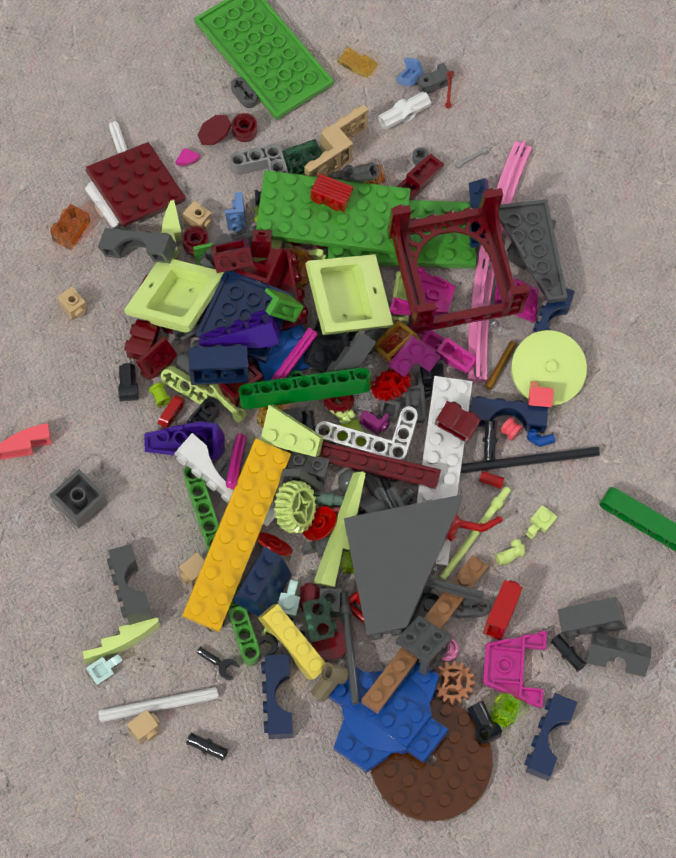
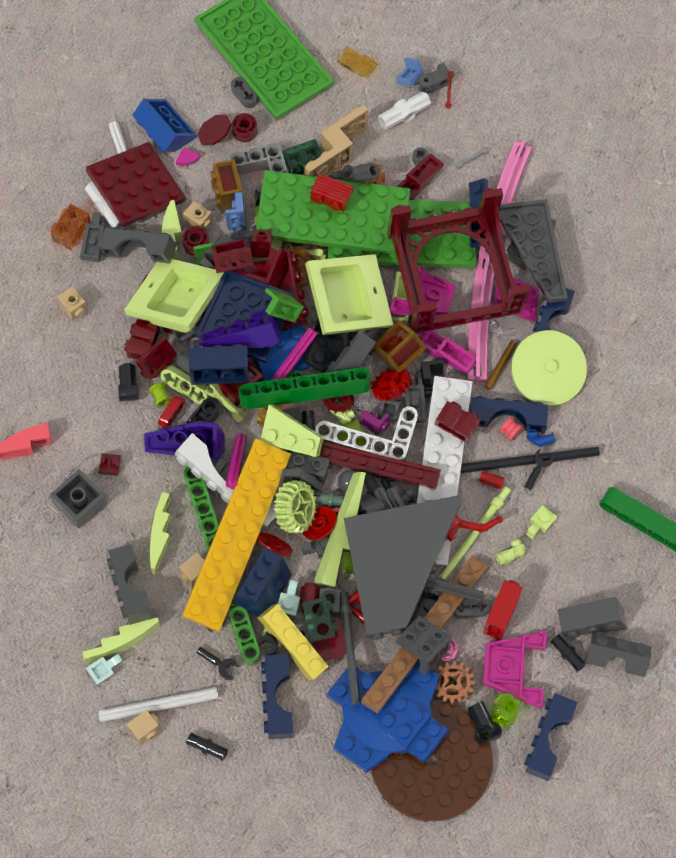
(91, 239): none -> dark grey hinge
(109, 464): none -> dark red tile
(159, 537): none -> yellowish green slope
(163, 124): none -> blue slope
(225, 183): none -> pearl gold piece
(331, 677): dark tan piece -> none
(413, 352): magenta plate -> none
(490, 439): black pin -> none
(536, 471): none -> black piece
(540, 395): coral panel -> none

